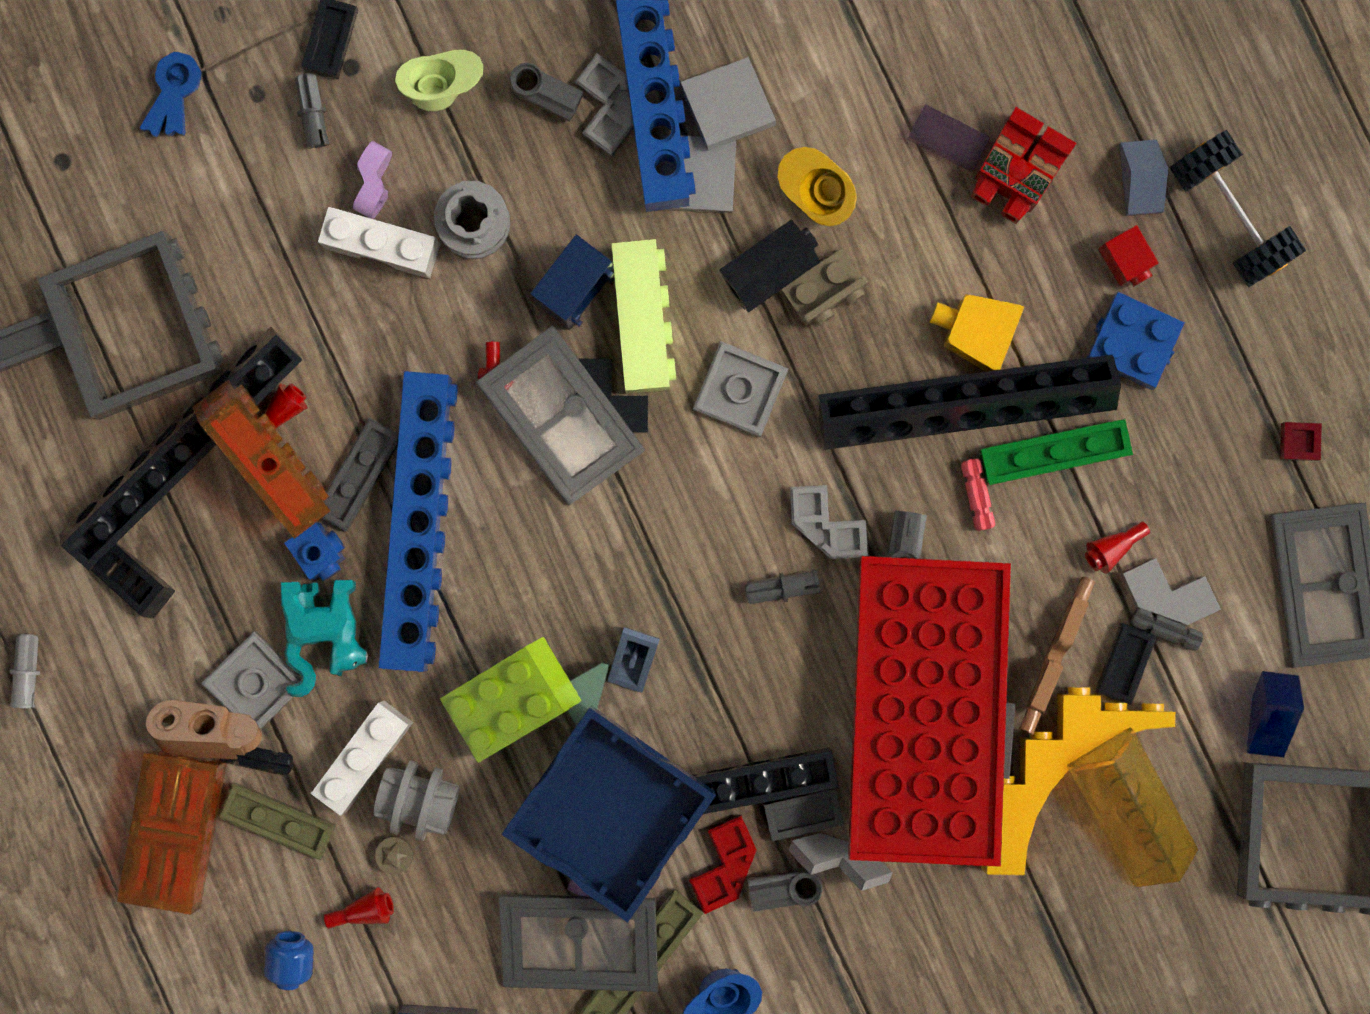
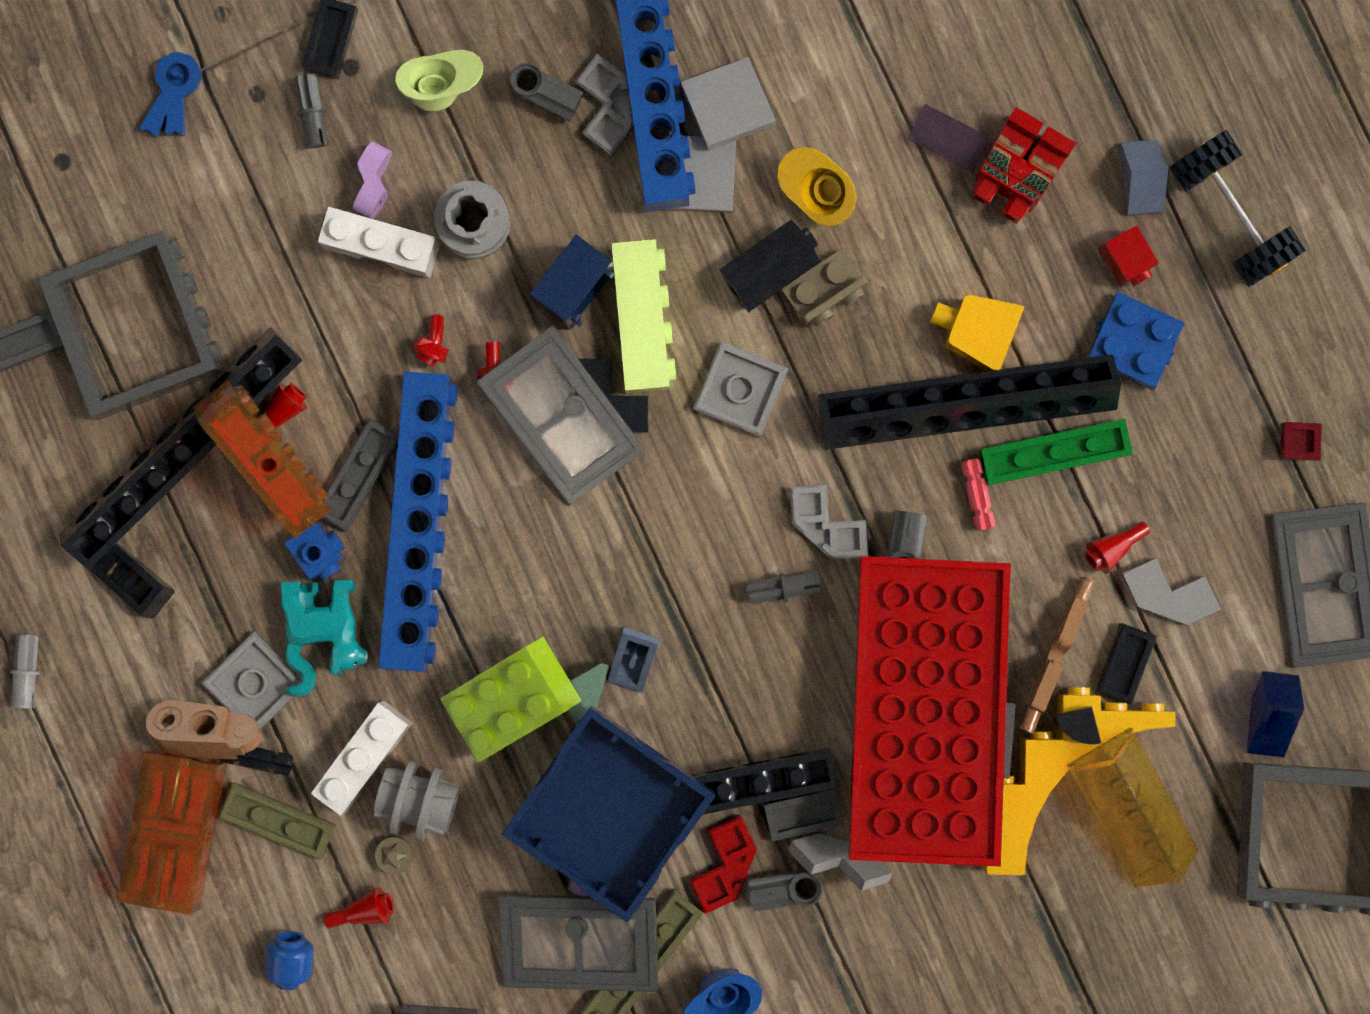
(430, 349): none -> red plate
(1079, 725): none -> black tile
(1166, 629): dark grey axle -> none

